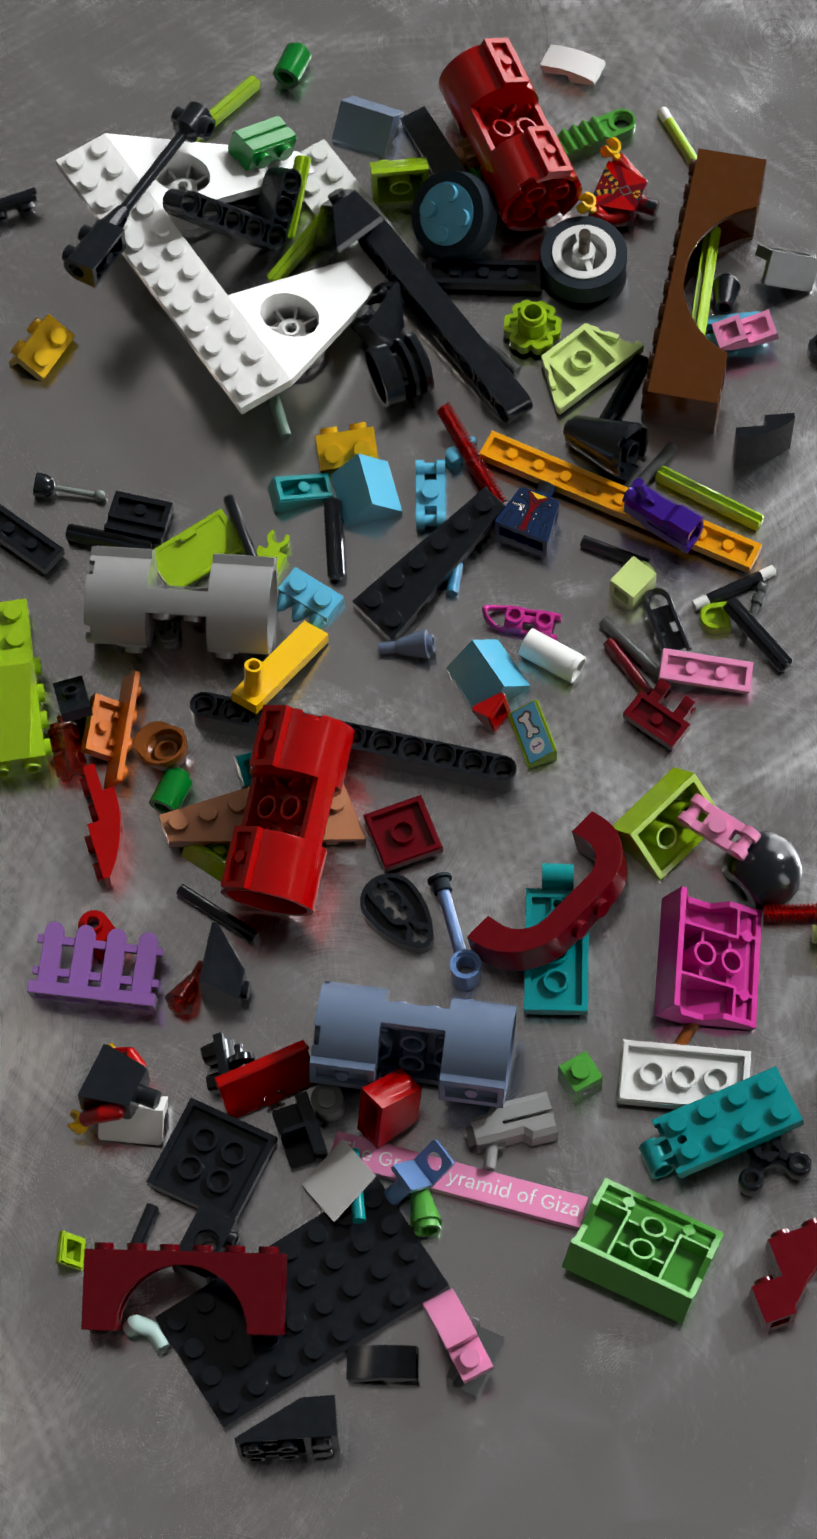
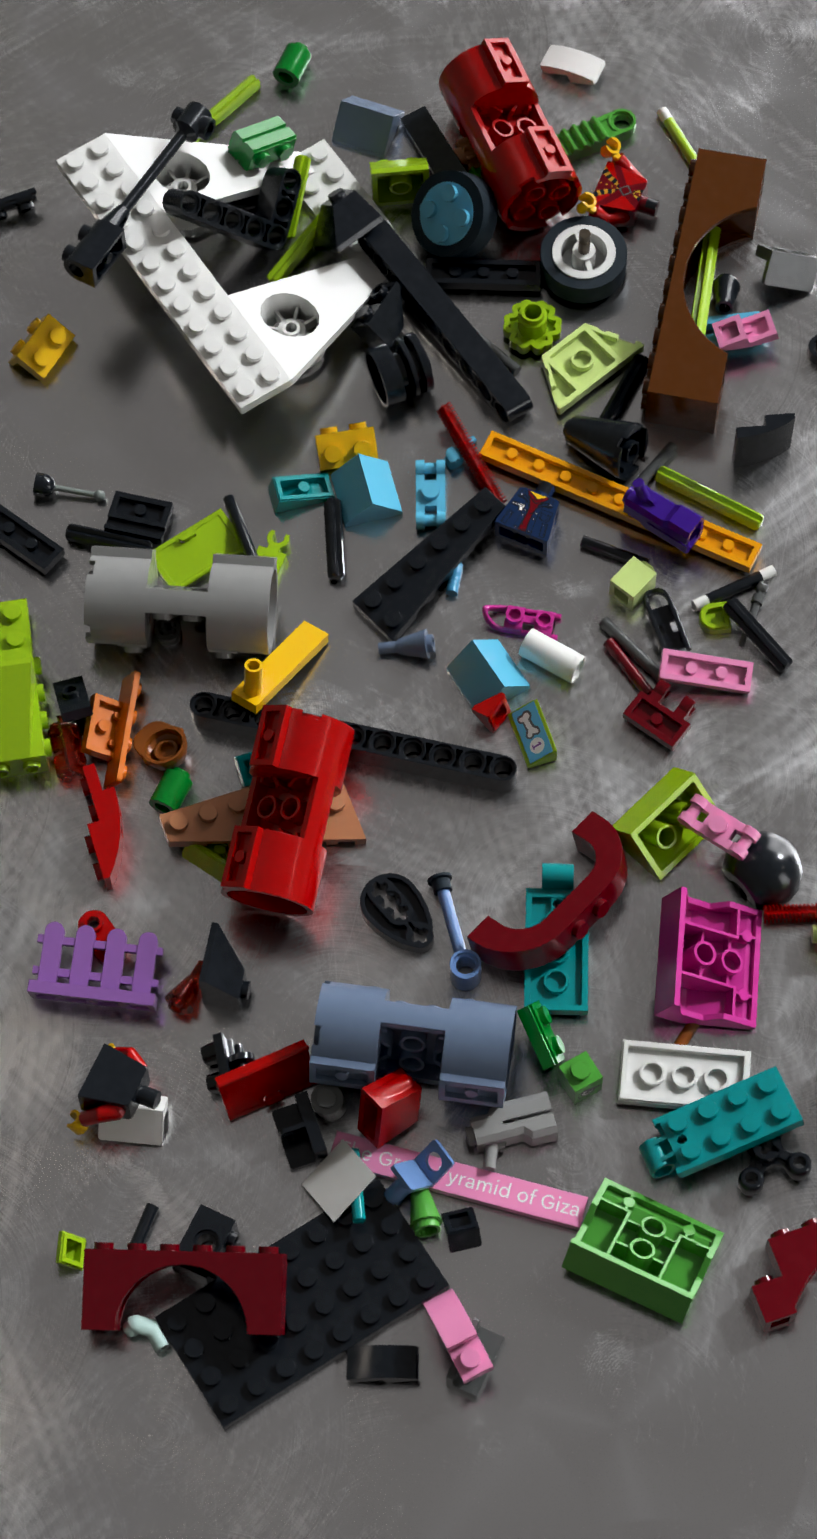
(212, 1160): black plate -> none
(218, 913): black bar -> none
(279, 417): sand green bar -> none
(297, 1429): black slope -> none
(308, 598): medium azure plate -> none
(403, 833): dark red plate -> none
(461, 1229): none -> black slope
(546, 1045): none -> green plate

